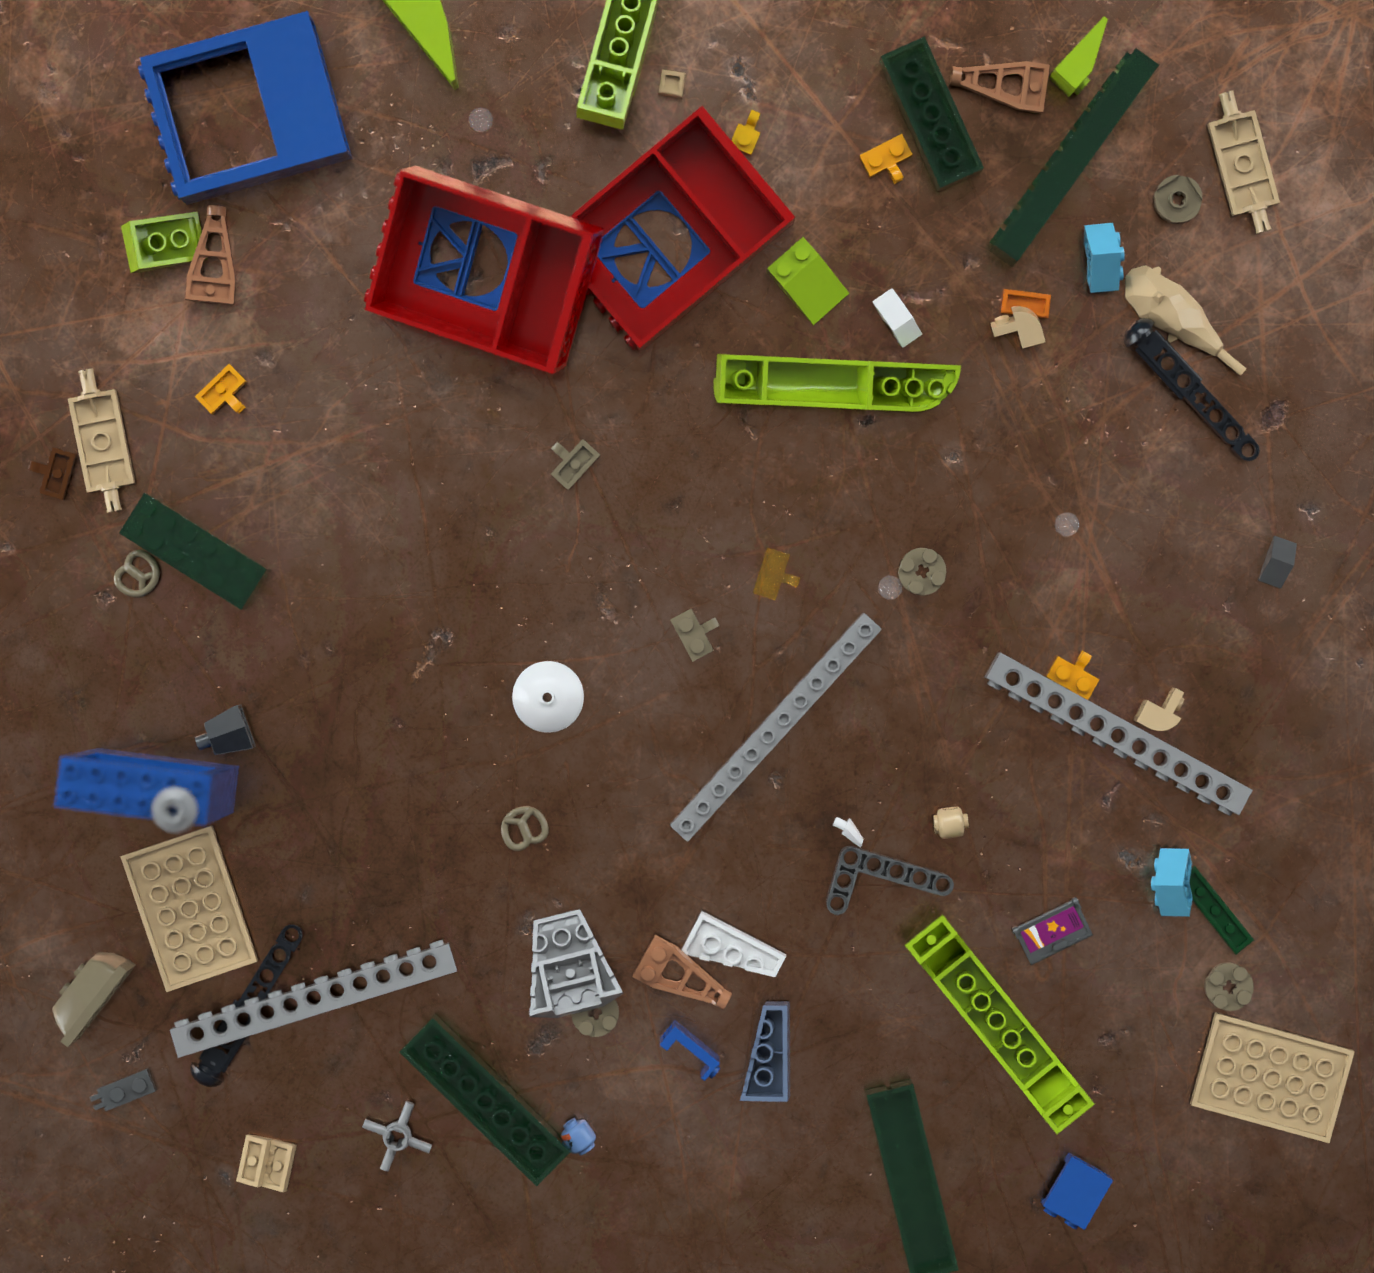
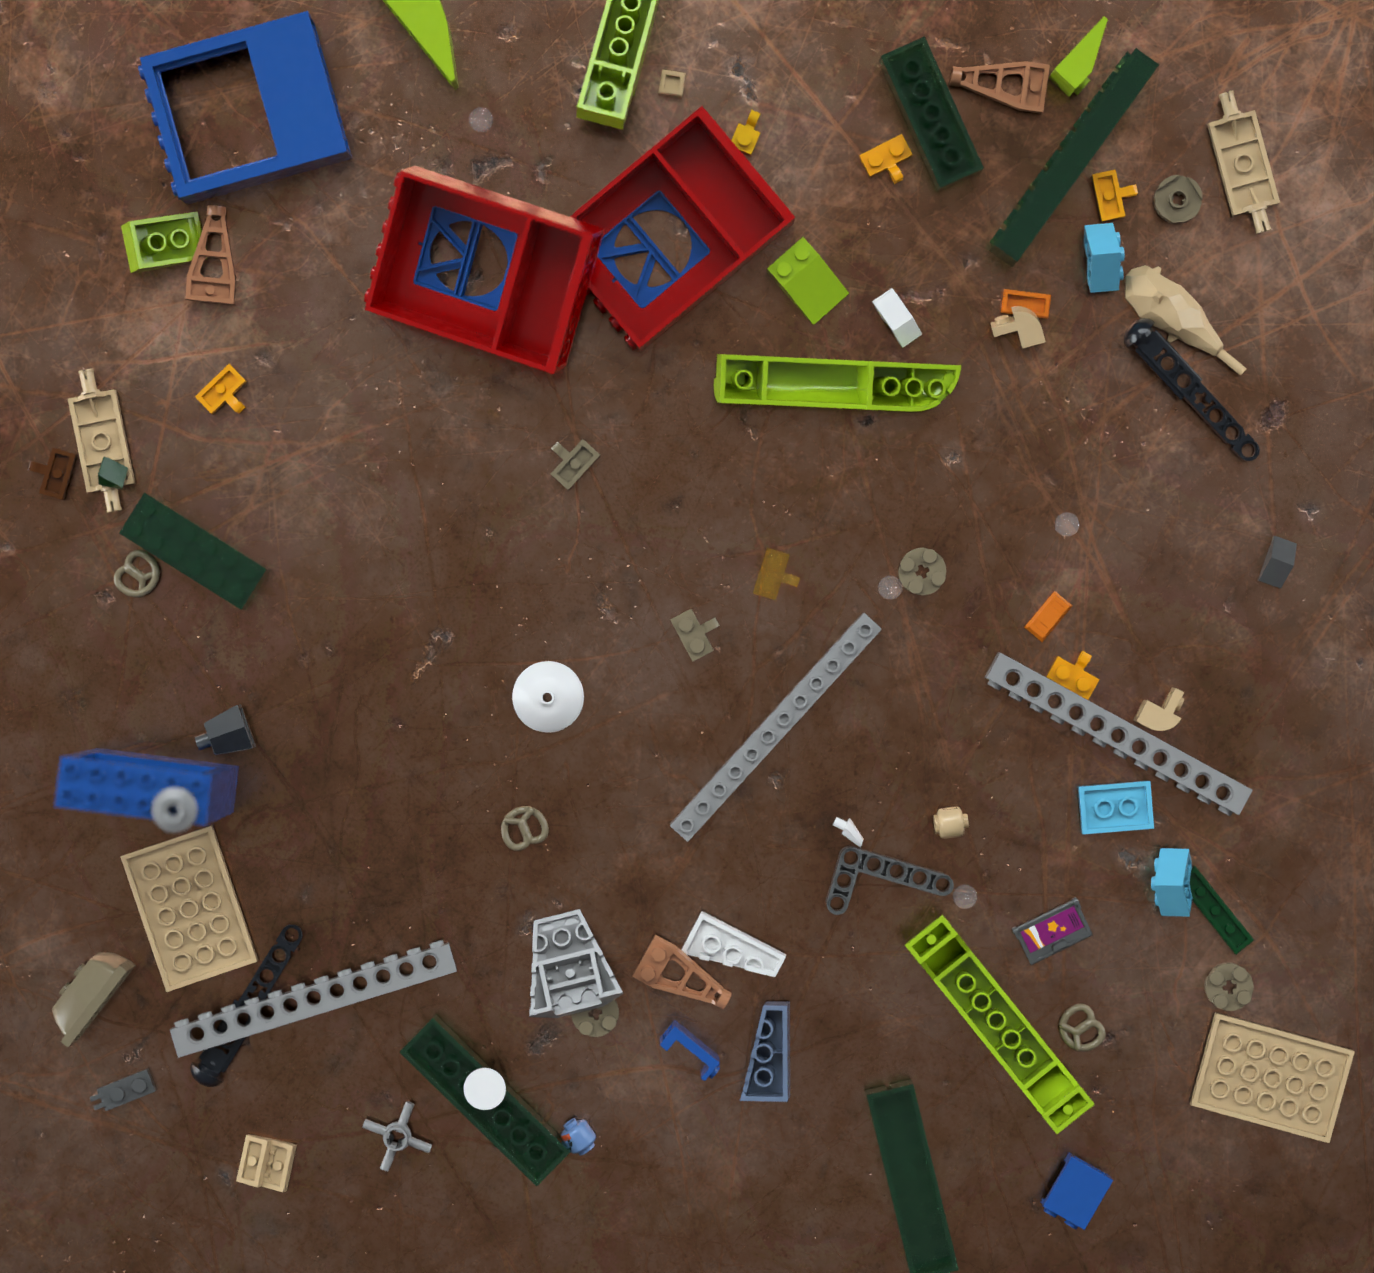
(112, 473): none -> dark green slope
(484, 1088): none -> white sticker
(964, 896): none -> clear piece
(1048, 616): none -> orange tile
(1080, 1029): none -> dark tan piece
(1110, 195): none -> light orange plate
(1115, 807): none -> medium azure plate

